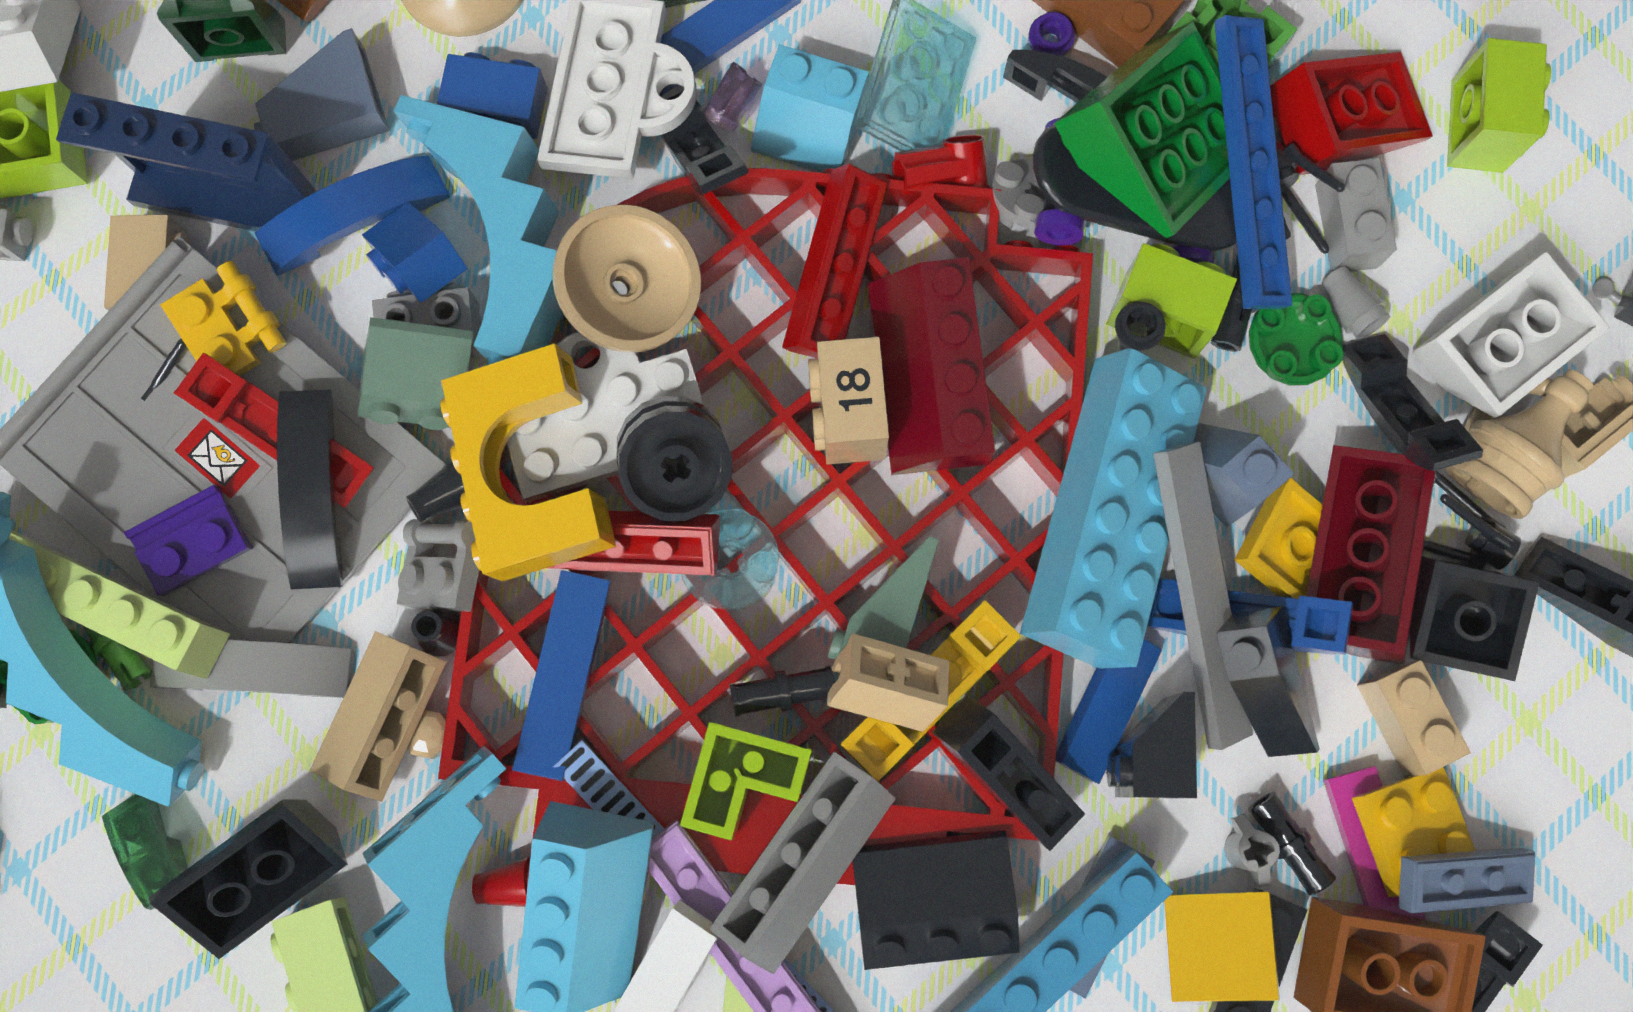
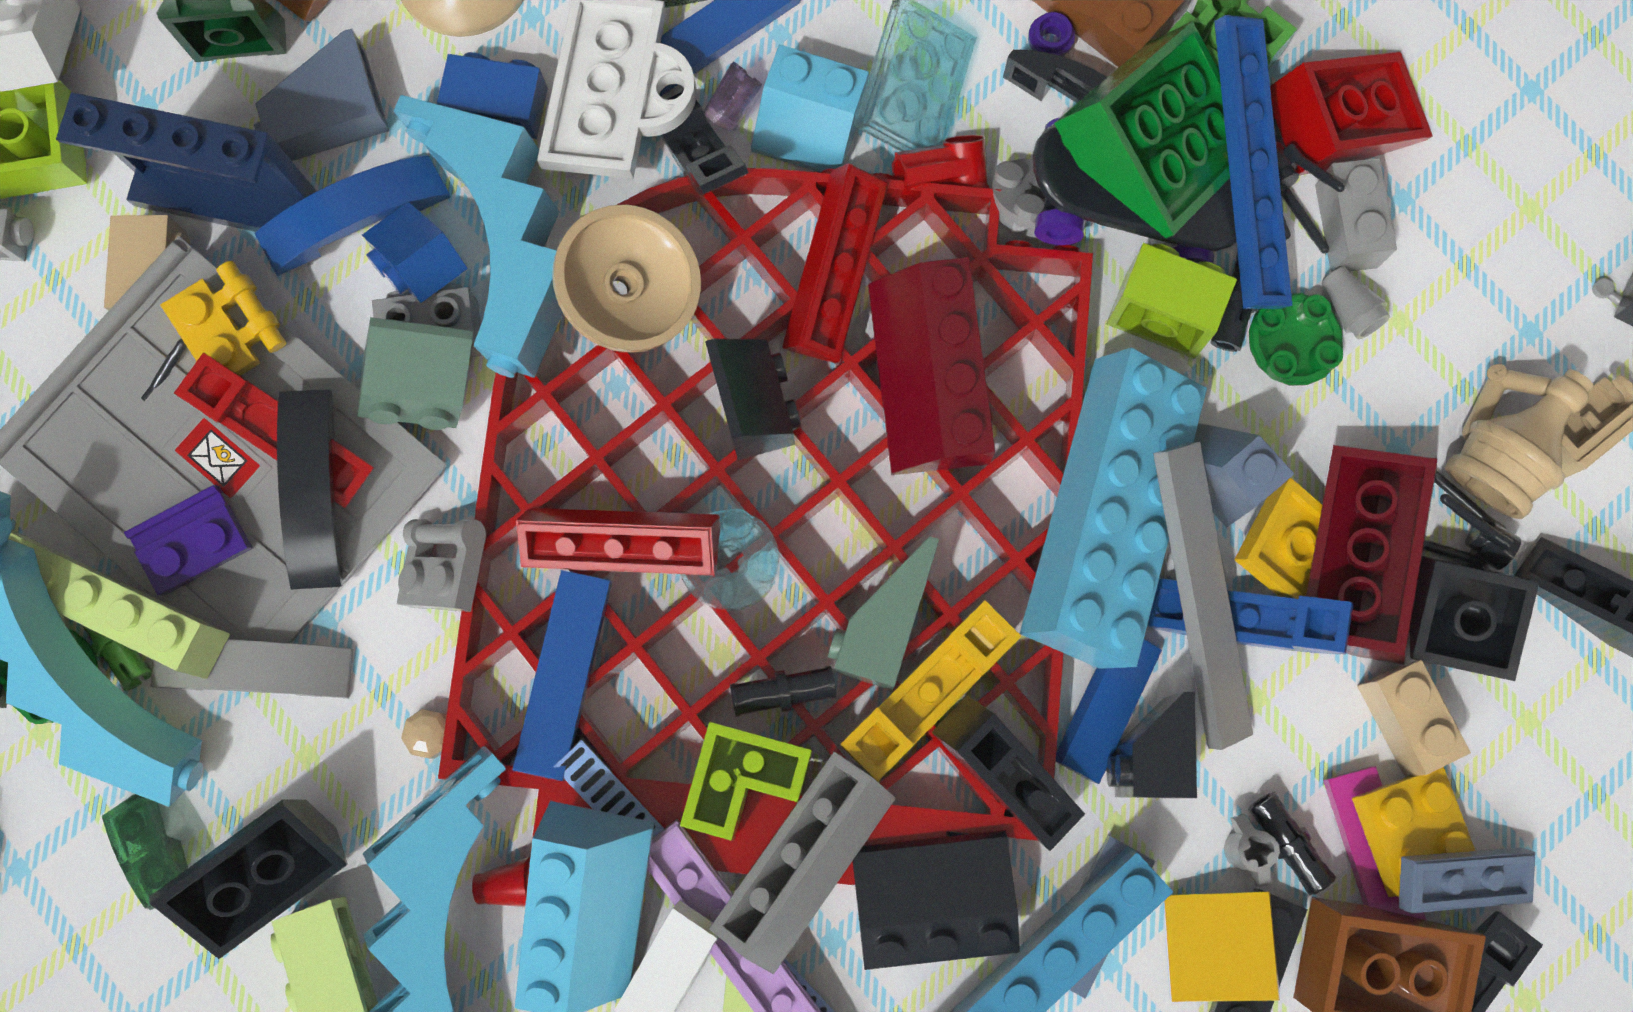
(377, 717): tan brick -> none
(438, 494): black cone -> none
(444, 638): black cone -> none
(483, 413): yellow arch -> none
(581, 441): white plate -> none
(677, 487): black wheel -> none
(753, 396): none -> black slope
(852, 400): tan brick -> none
(889, 683): tan hinge -> none
(1139, 319): black cone -> none
(1268, 680): black slope -> none
(1401, 410): black slope -> none
(1498, 105): lime brick -> none
(1512, 337): white slope -> none

